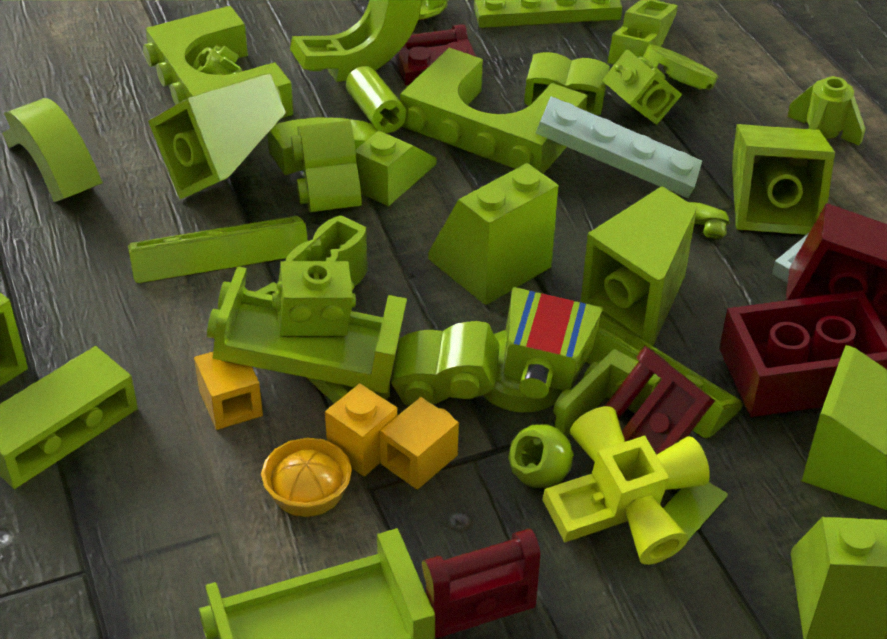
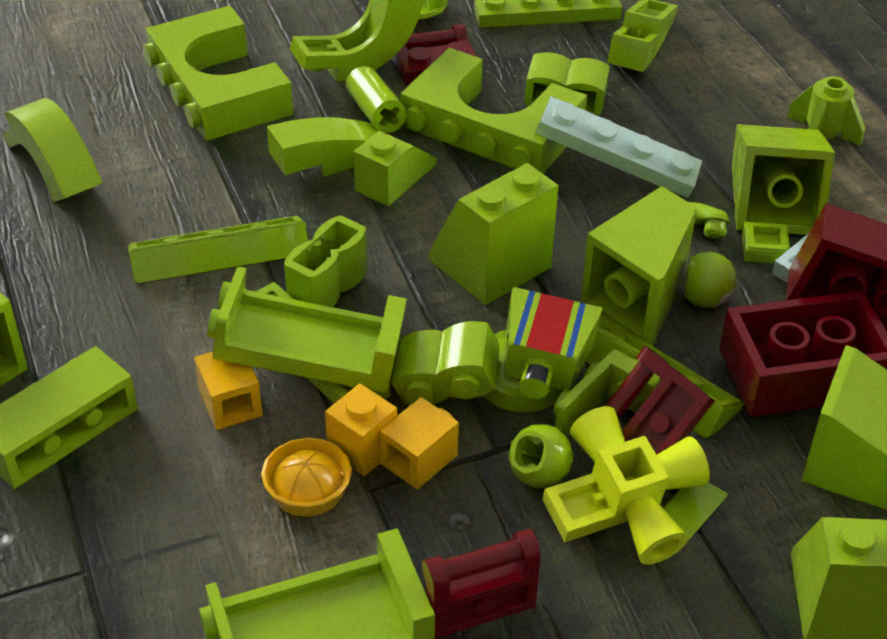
(215, 131): lime slope -> none
(217, 61): lime gear -> none
(314, 298): lime head -> none
(327, 166): lime brick -> none
(642, 86): lime head -> none
(681, 67): lime tile -> none
(710, 280): none -> lime piece
(764, 241): none -> lime tile

